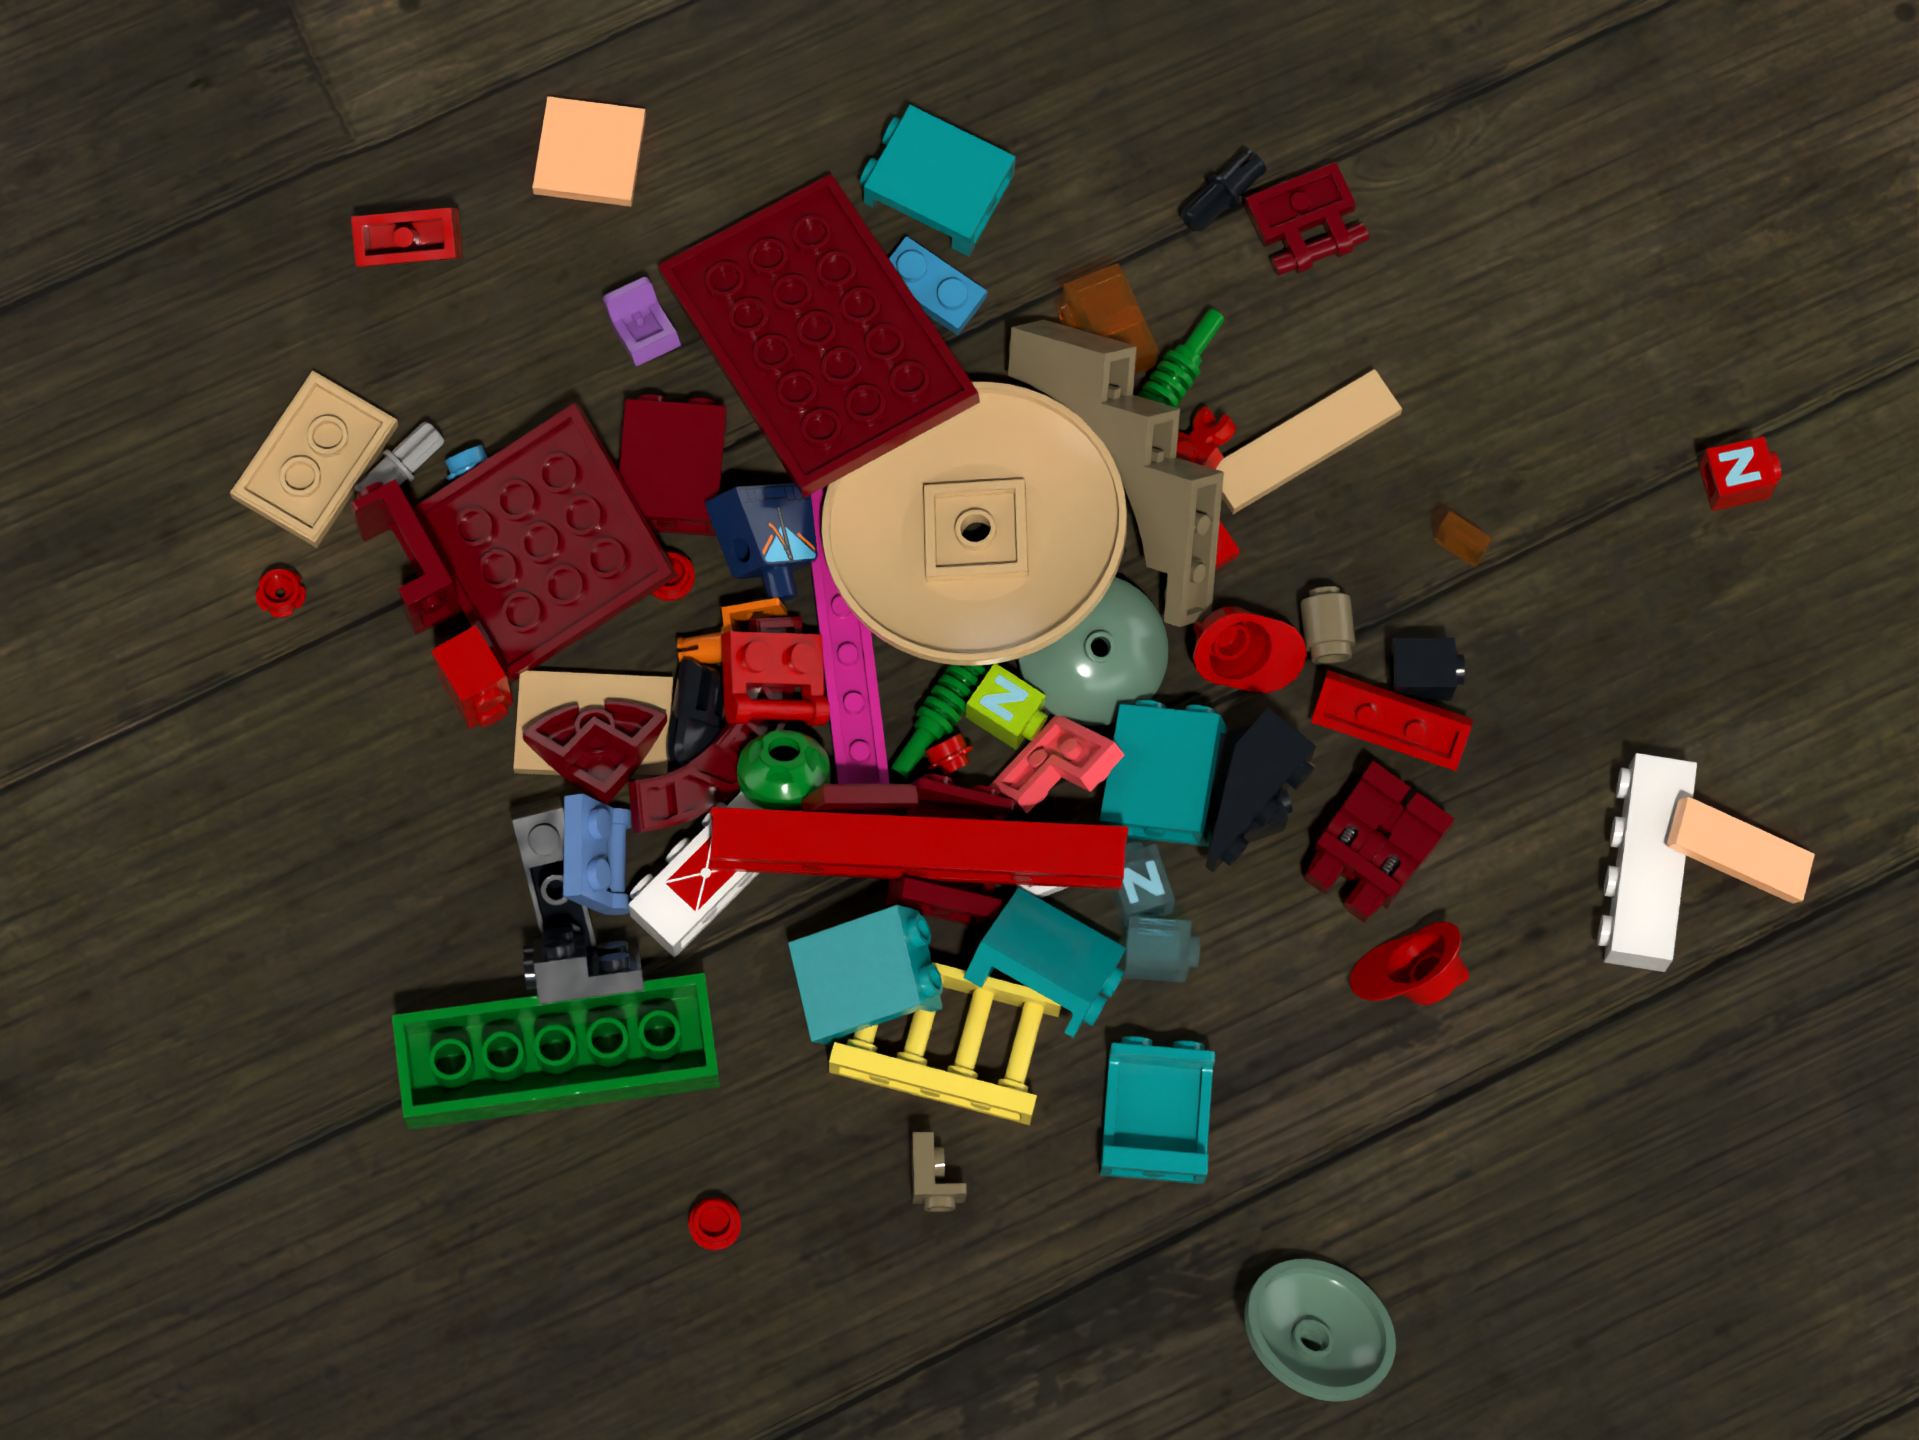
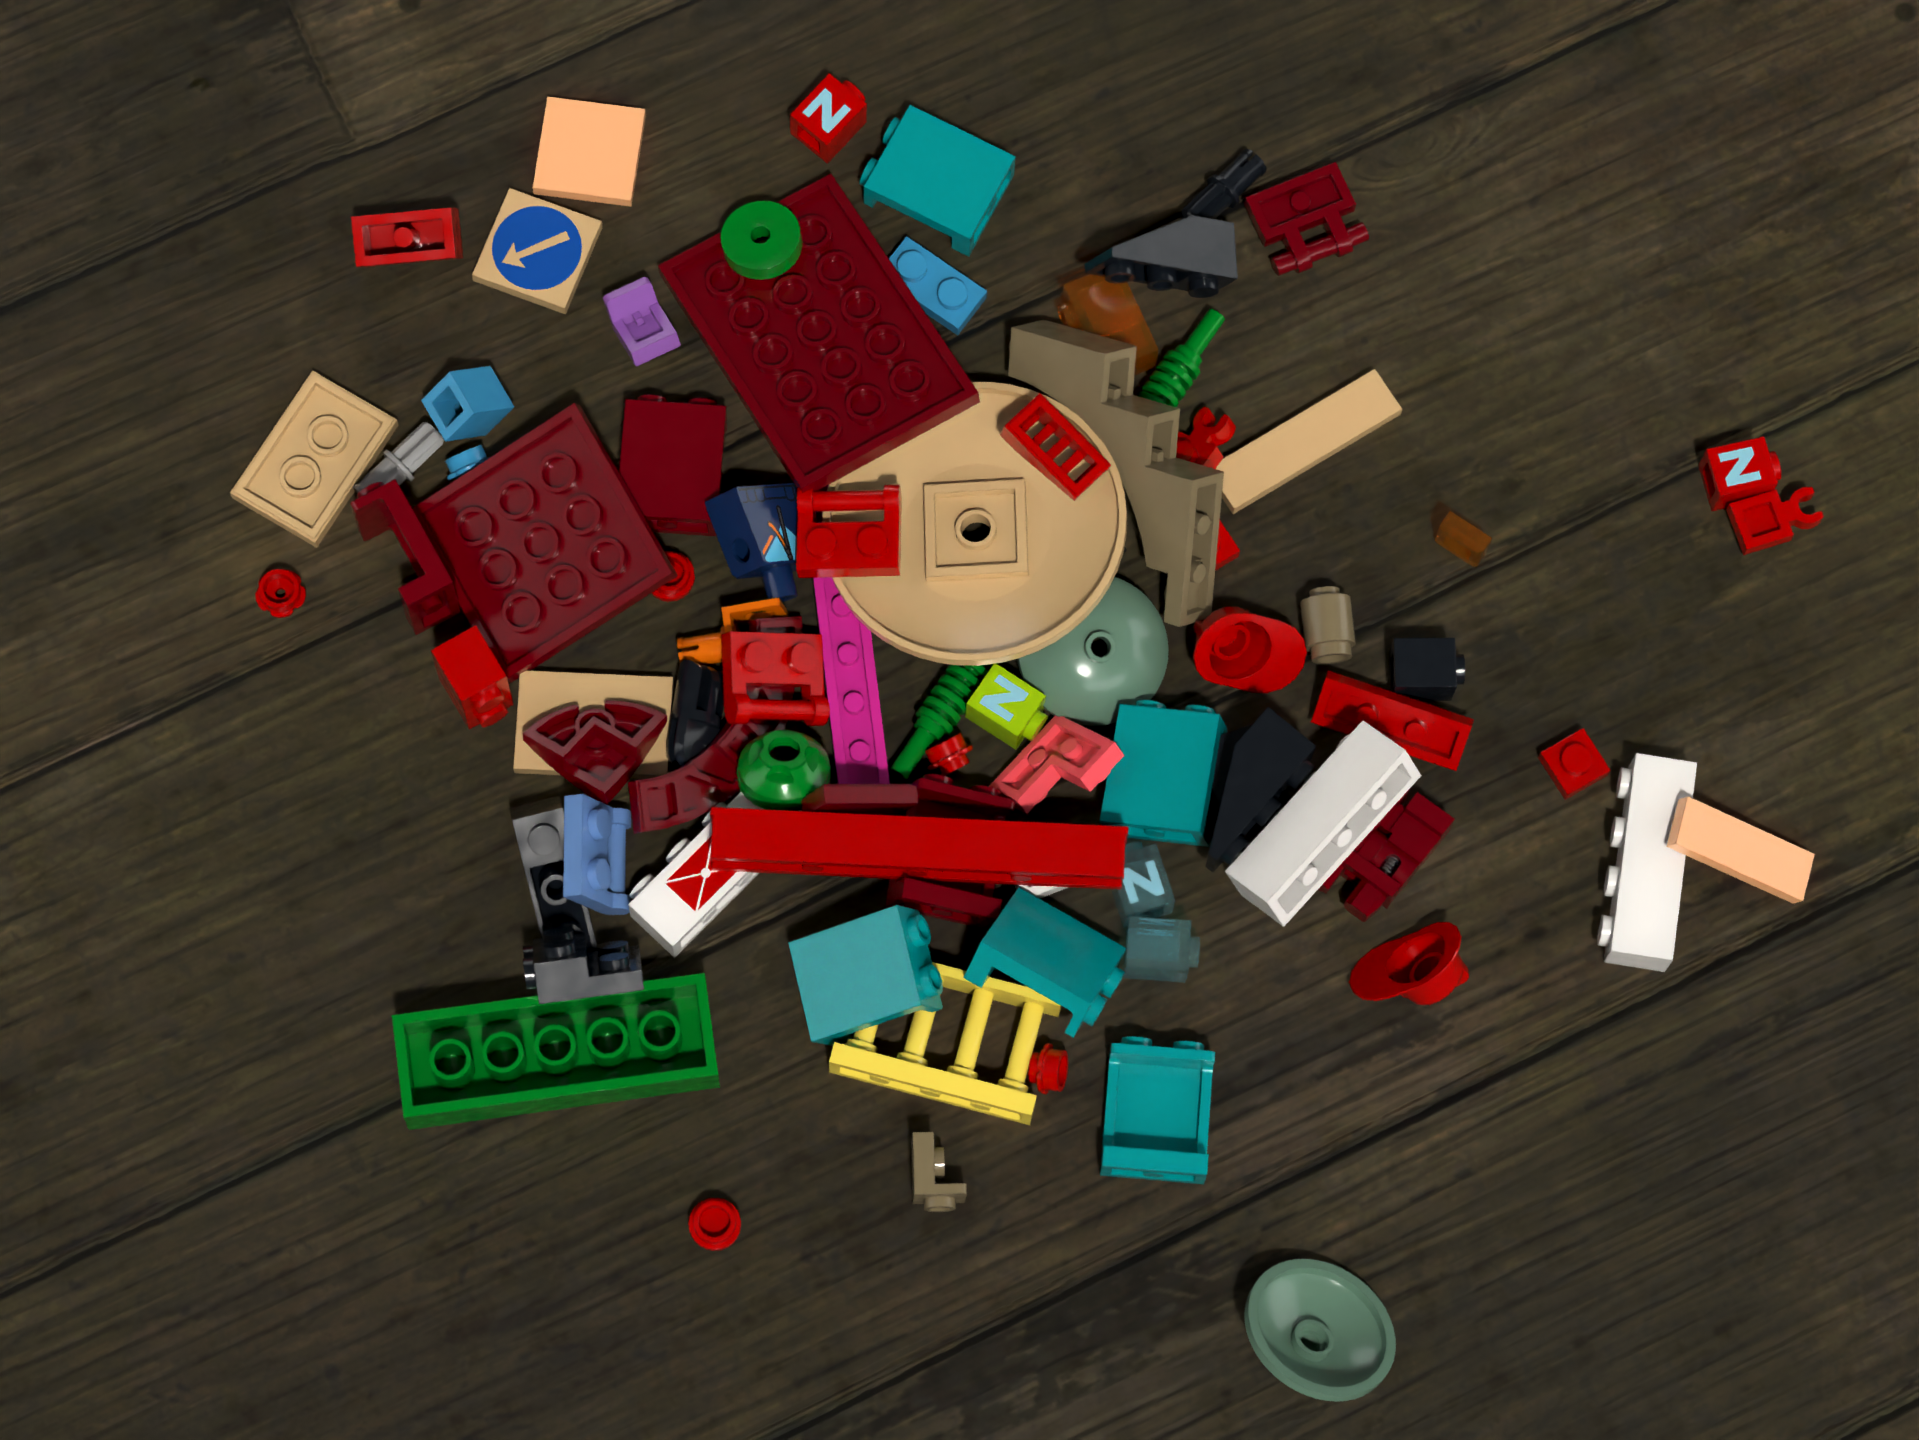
(467, 403): none -> dark azure brick
(537, 251): none -> tile
(767, 258): none -> green piece
(829, 117): none -> red brick
(849, 547): none -> red plate
(1043, 411): none -> red slope
(1049, 1069): none -> red plate
(1184, 255): none -> black slope
(1323, 823): none -> white brick
(1574, 763): none -> red plate
(1767, 522): none -> red plate

